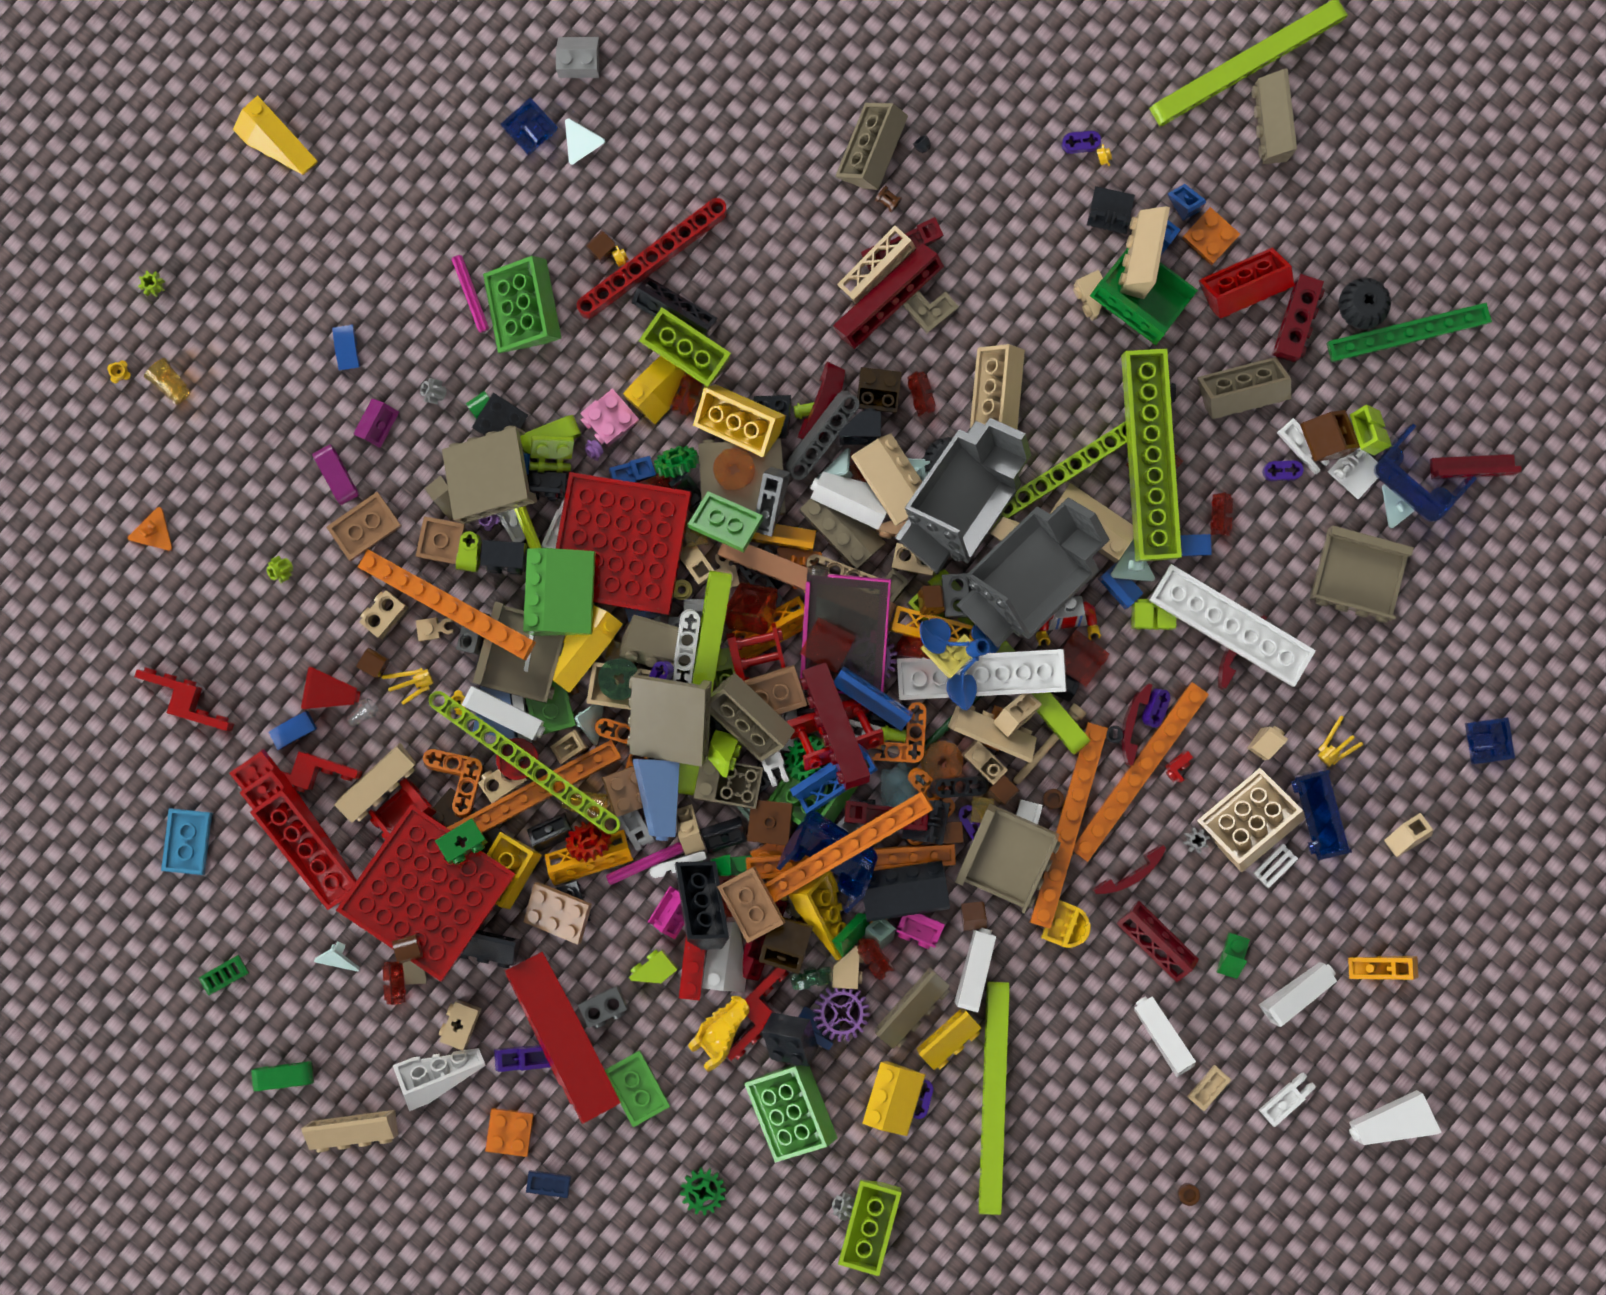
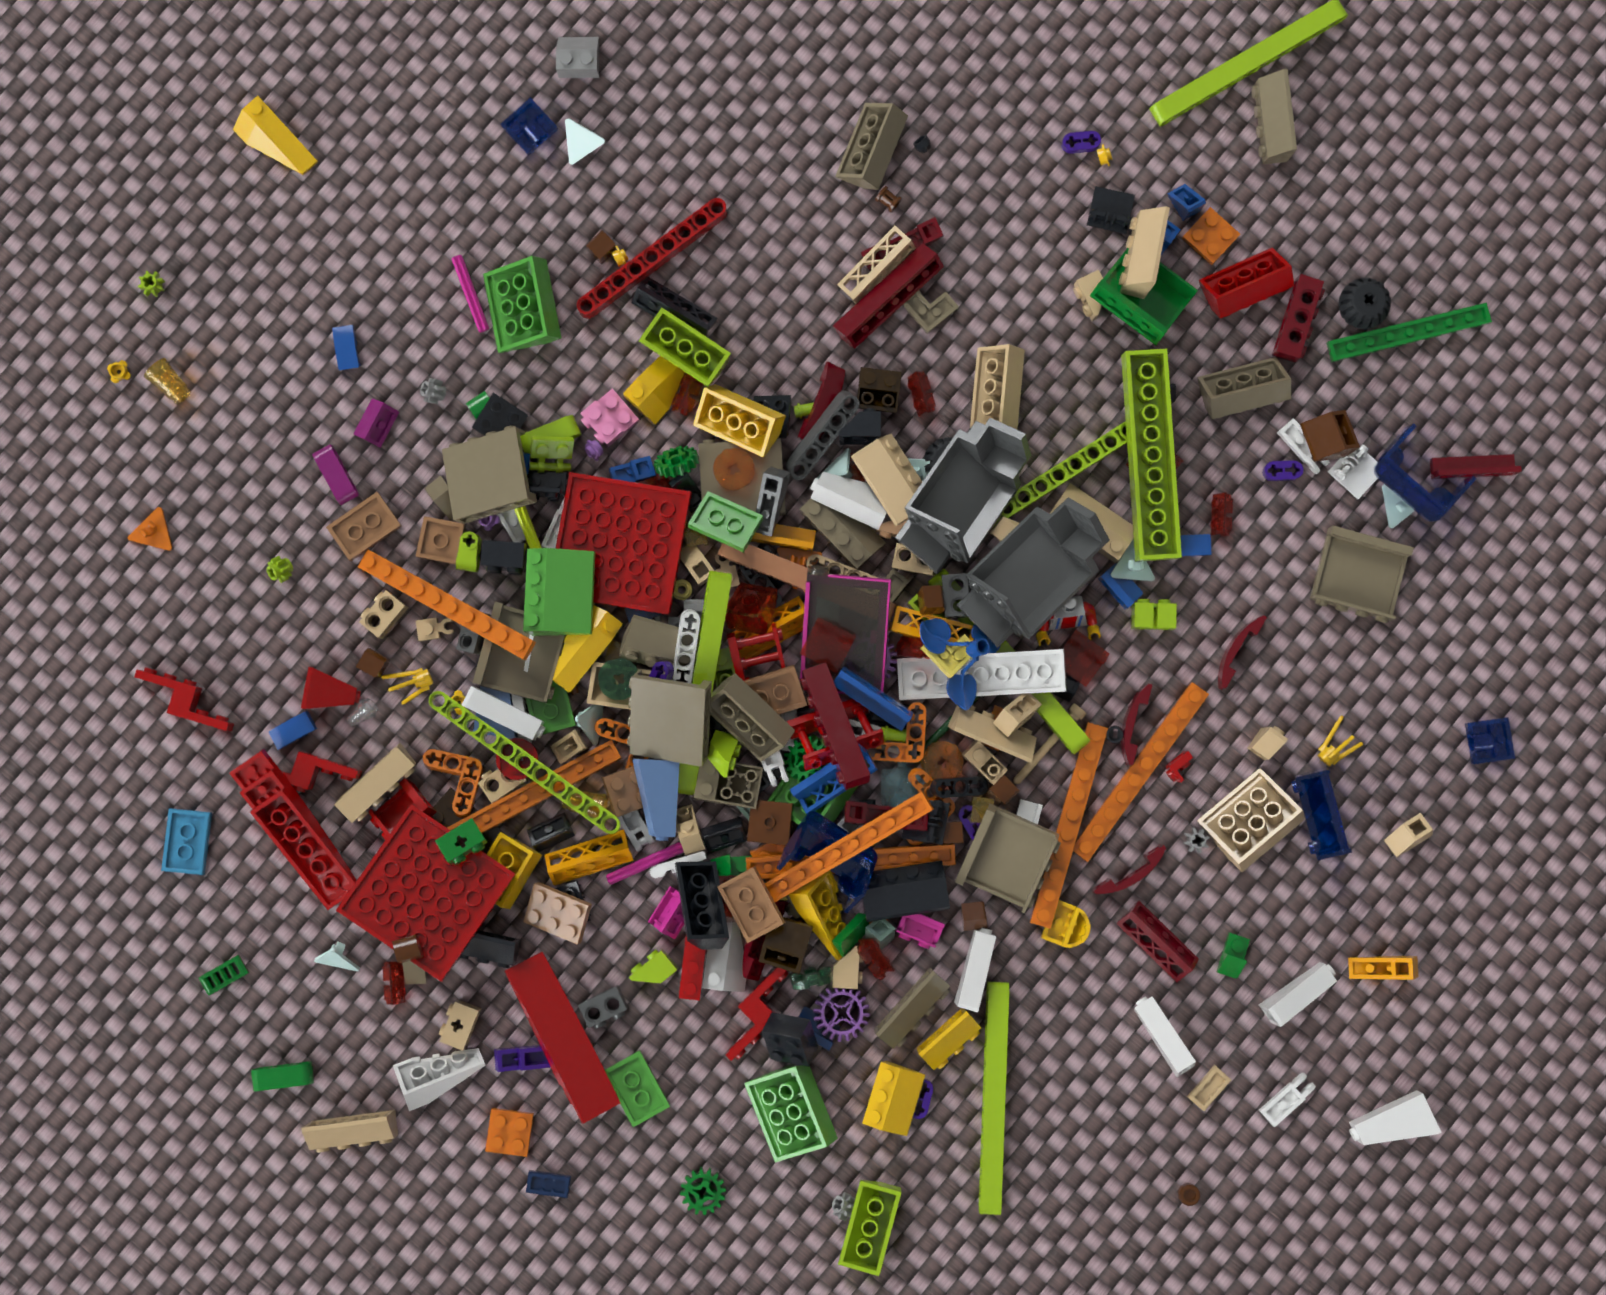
(588, 842): red gear -> none
(719, 1031): yellow animal -> none
(1053, 799): reddish brown tile -> none
(1156, 707): dark purple beam -> none
(1232, 625): white plate -> none
(1262, 878): white tile -> none
(1369, 430): lime piece -> none

